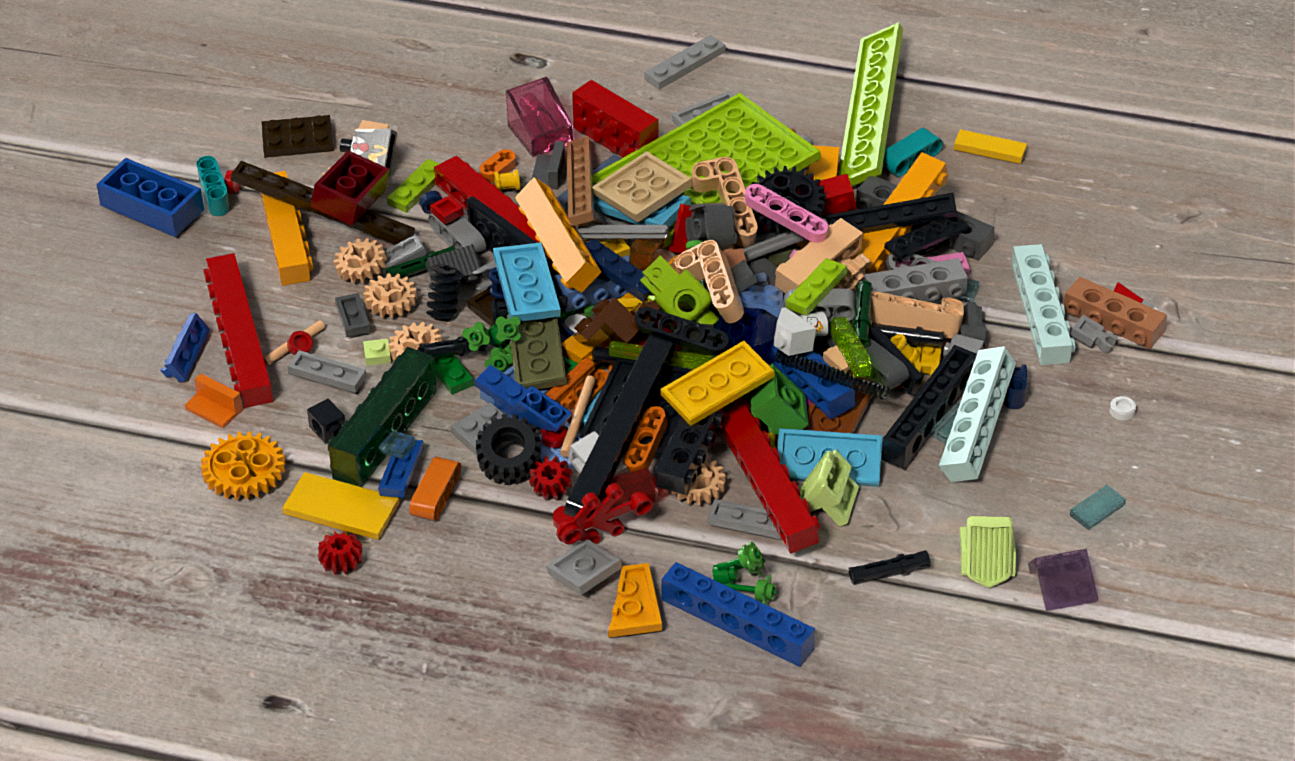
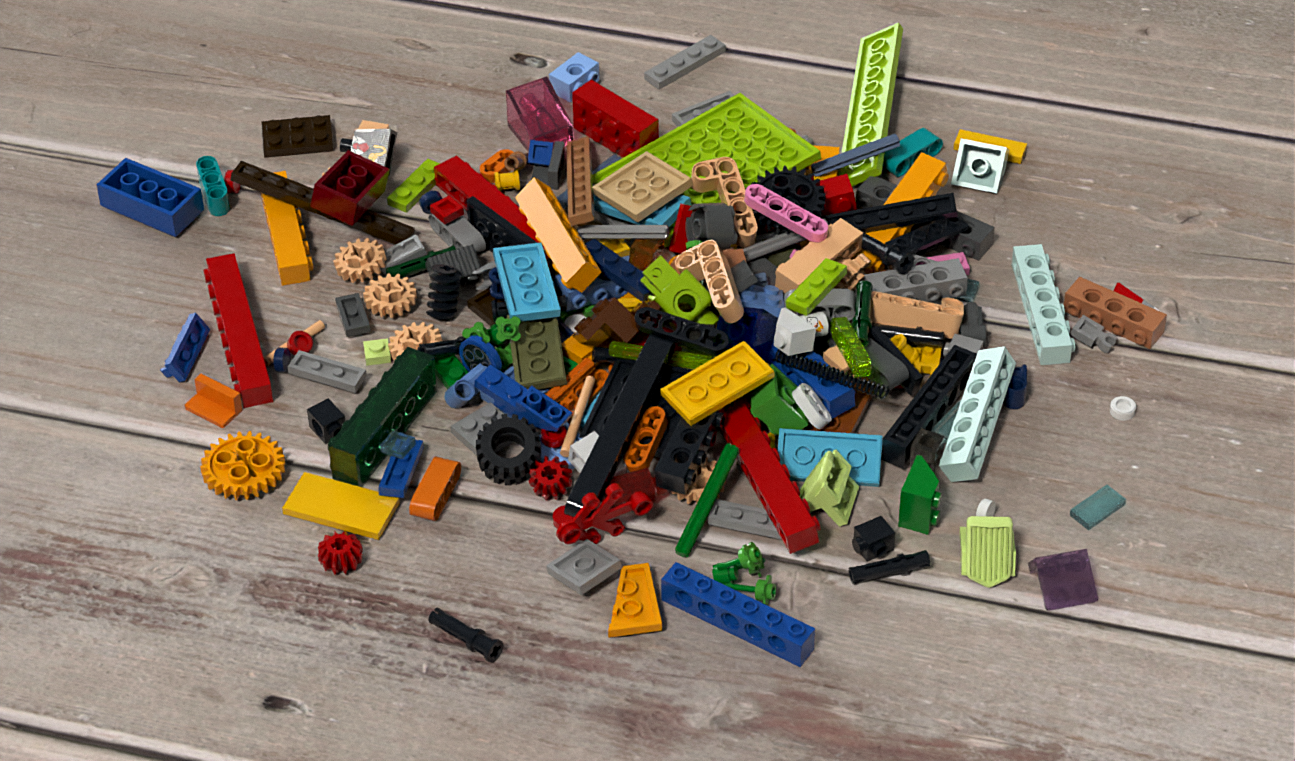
(282, 359): none -> dark blue tile
(465, 386): none -> medium blue piece
(473, 638): none -> black pin
(476, 352): none -> tile
(516, 160): none -> medium nougat axle
(540, 153): none -> blue plate
(573, 74): none -> light blue brick
(706, 500): none -> green axle
(811, 406): none -> white beam
(855, 155): none -> sand blue axle
(873, 538): none -> black brick
(889, 255): none -> black pin
(920, 498): none -> green slope
(929, 446): none -> clear smoke brick
(980, 166): none -> light aqua slope
(986, 508): none -> white tile

